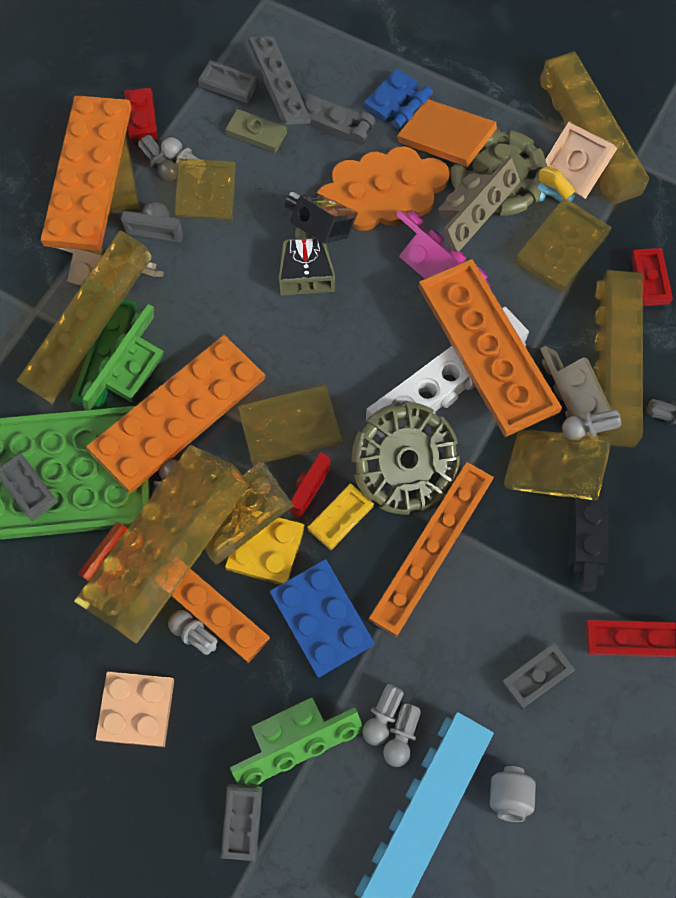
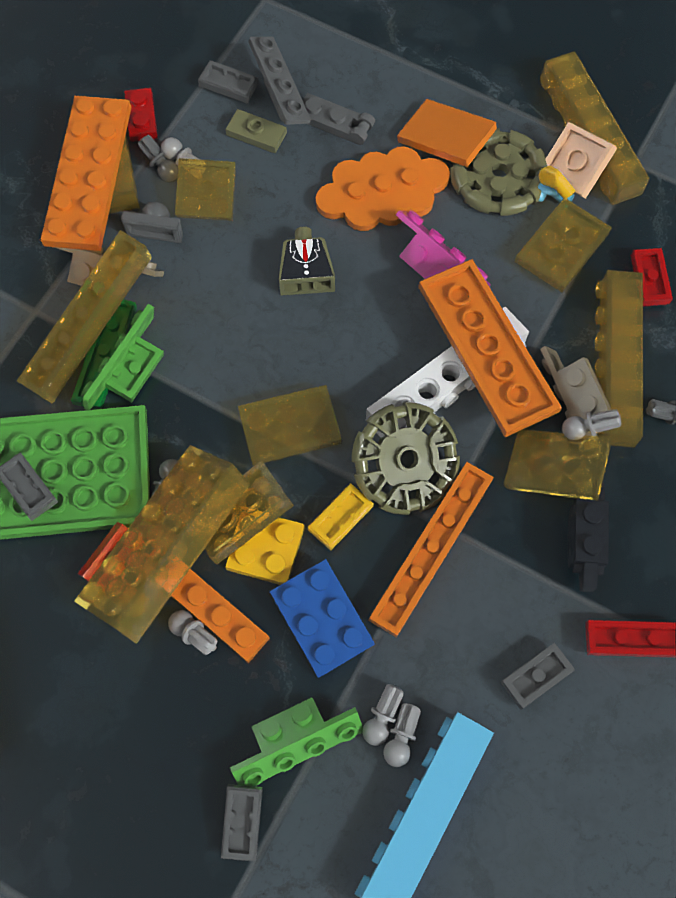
(135, 709): light nougat plate -> none
(175, 414): orange plate -> none
(309, 484): red plate -> none
(320, 216): black torso -> none
(391, 94): blue plate -> none
(475, 202): dark tan bracket -> none
(512, 794): light grey head -> none

